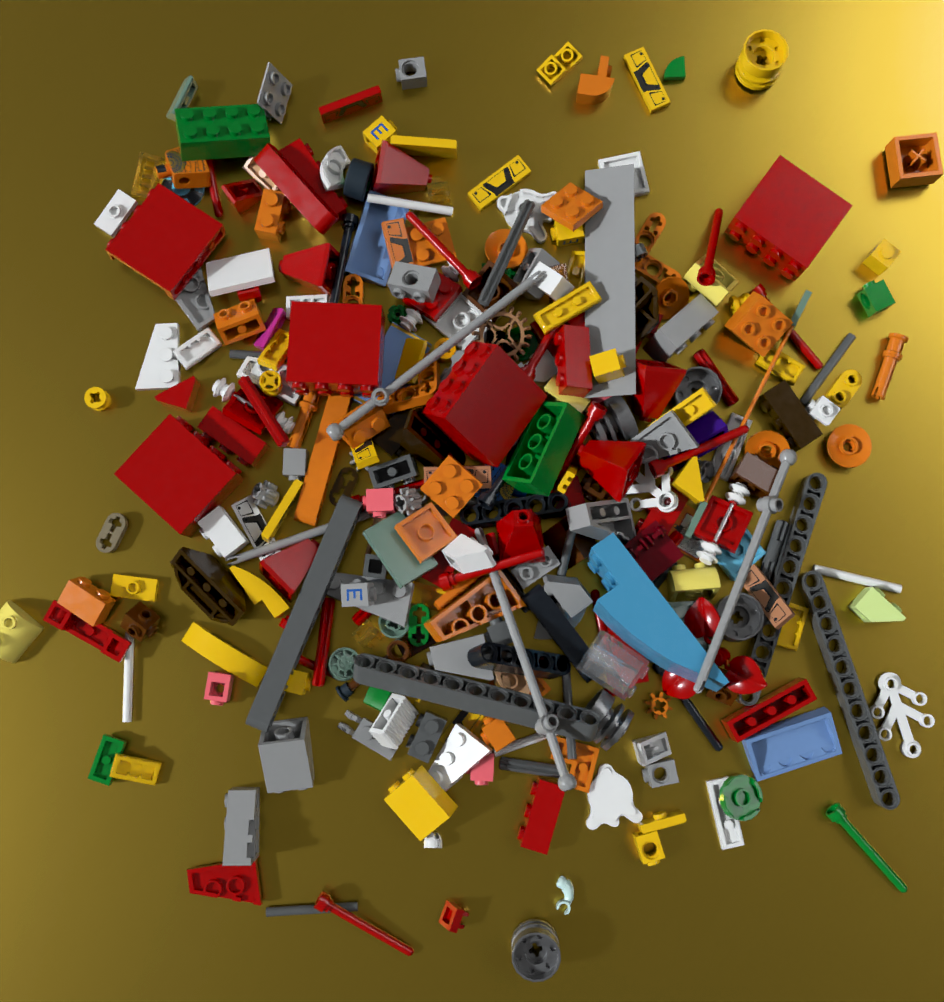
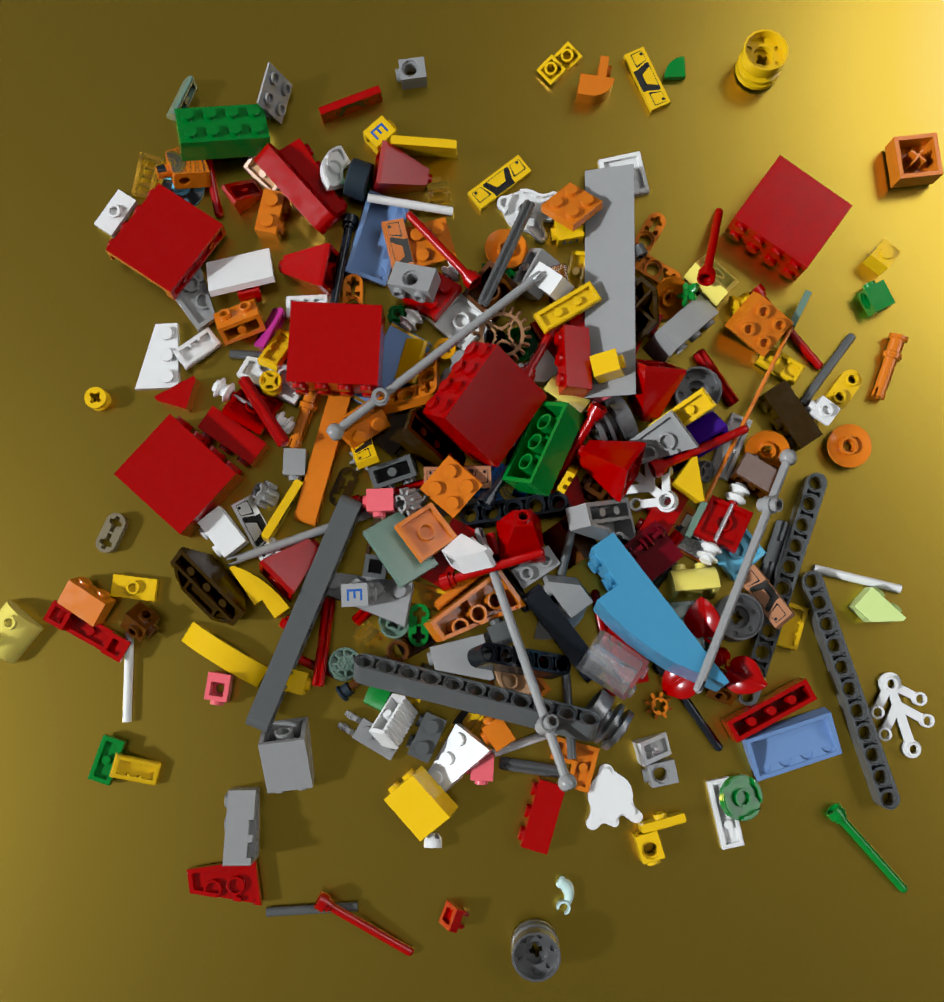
(688, 293): none -> green plant

